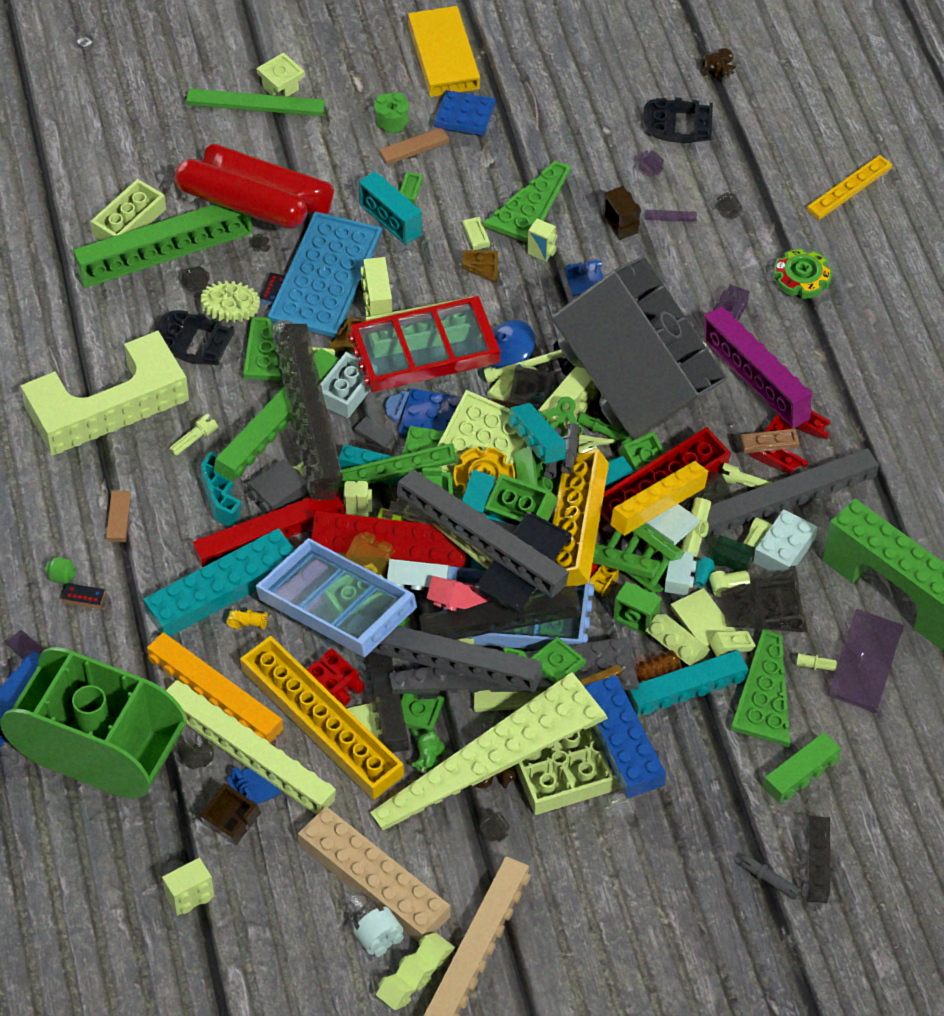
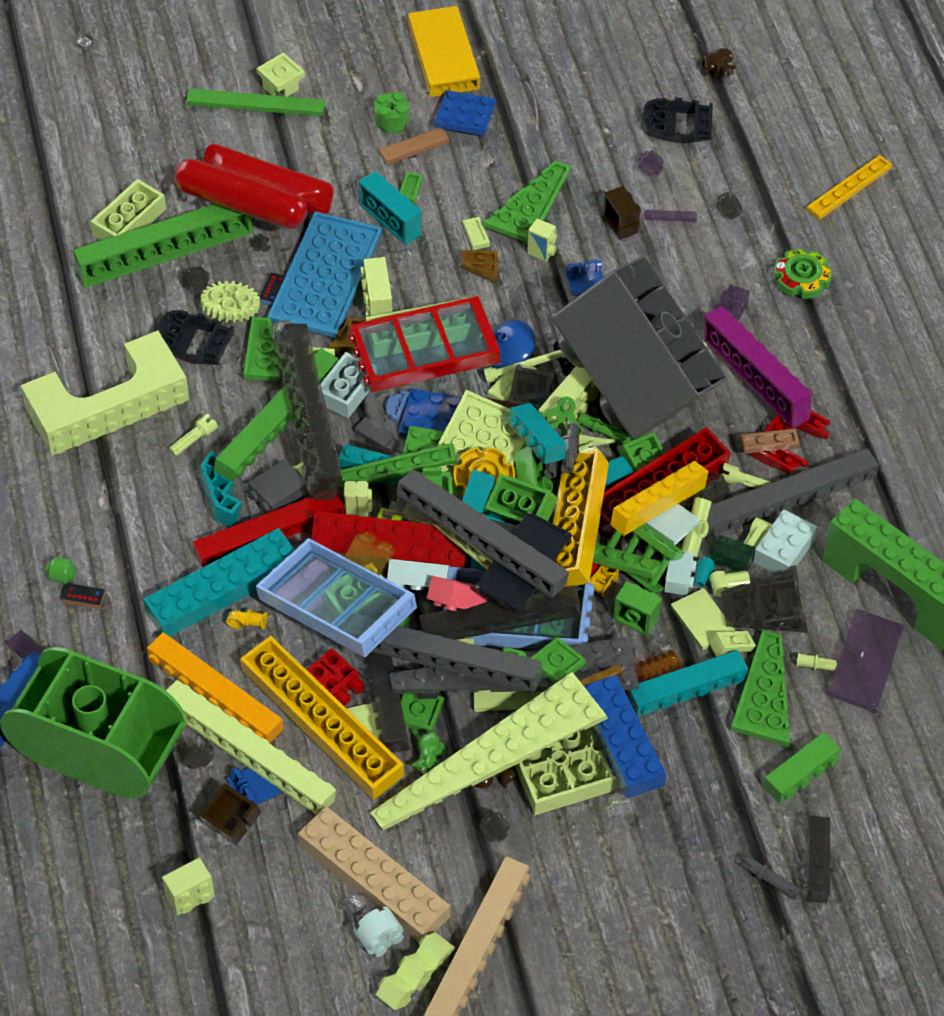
(118, 516): medium nougat tile -> none
(677, 639): yellowish green brick -> none

